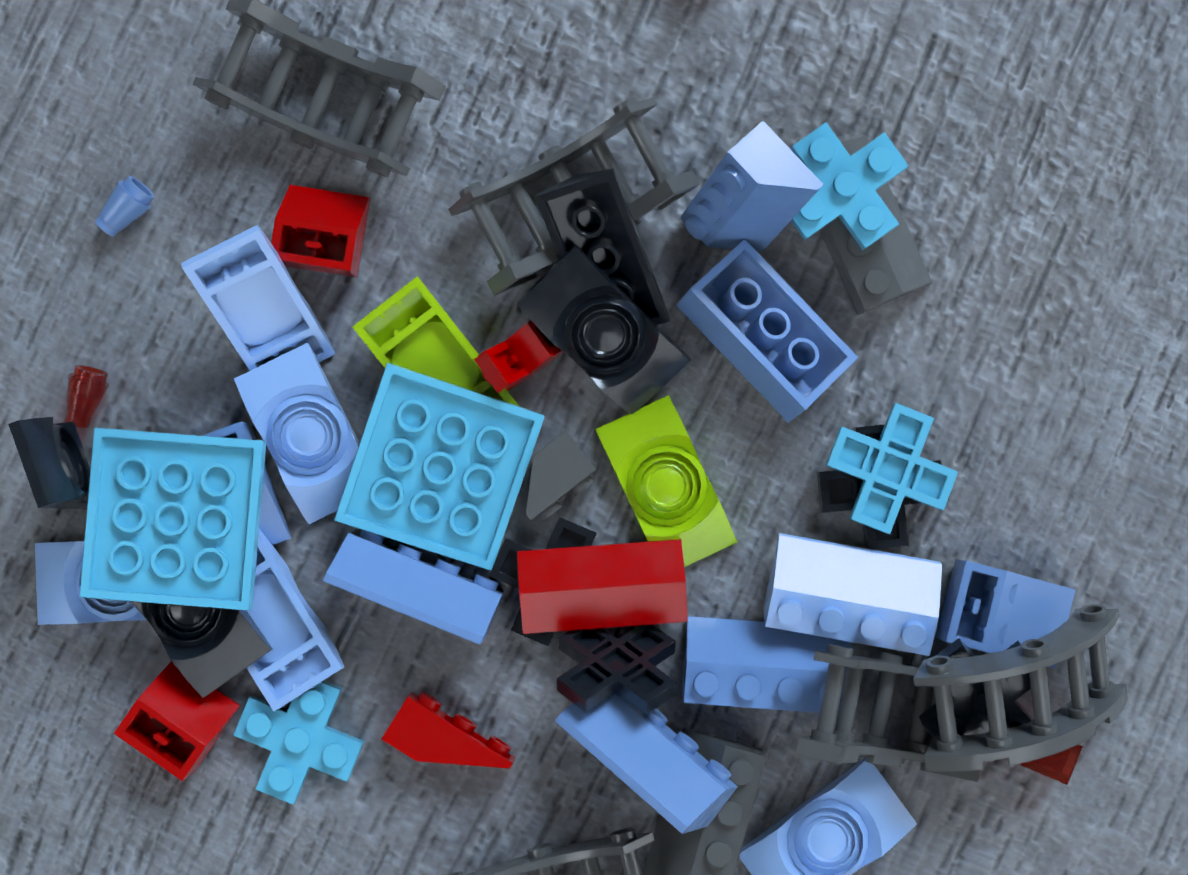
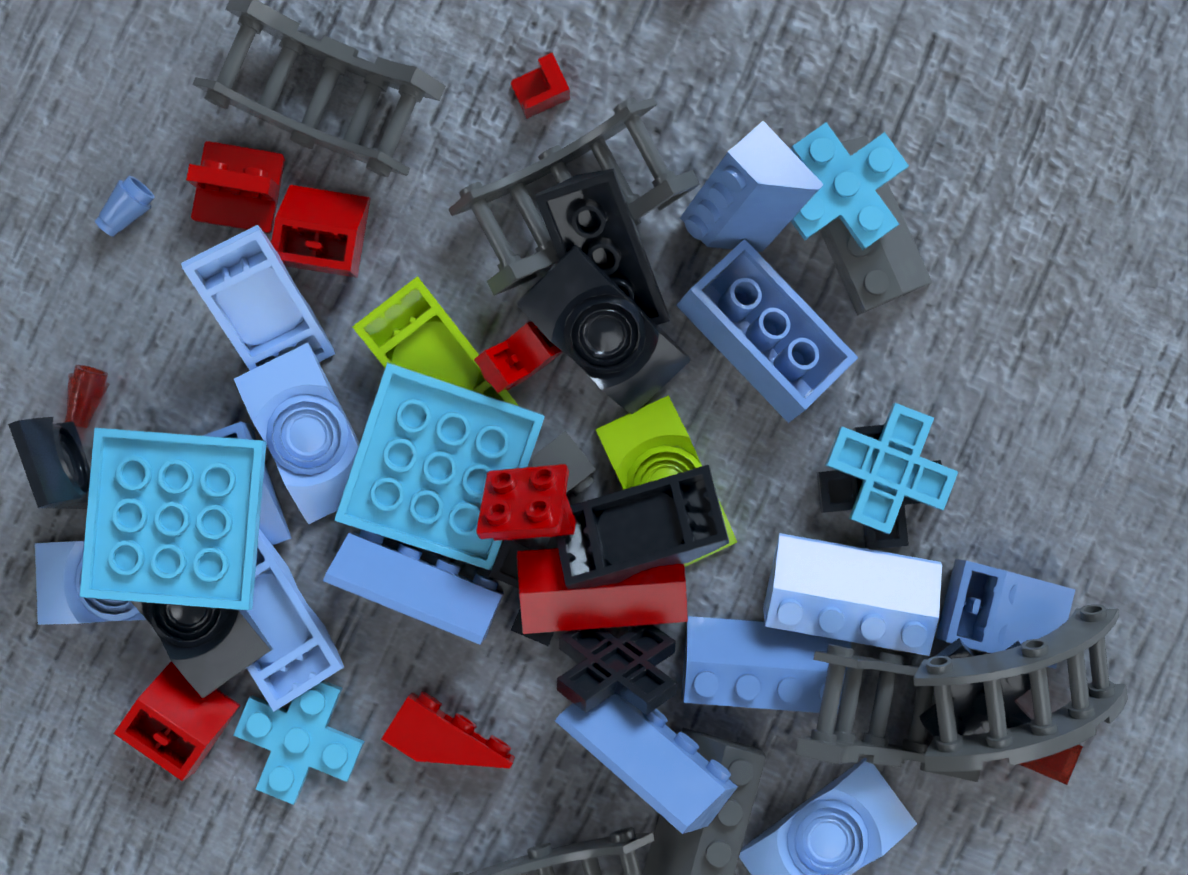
(236, 186): none -> red bracket
(526, 504): none -> red bracket
(541, 87): none -> red panel
(643, 529): none -> black slope

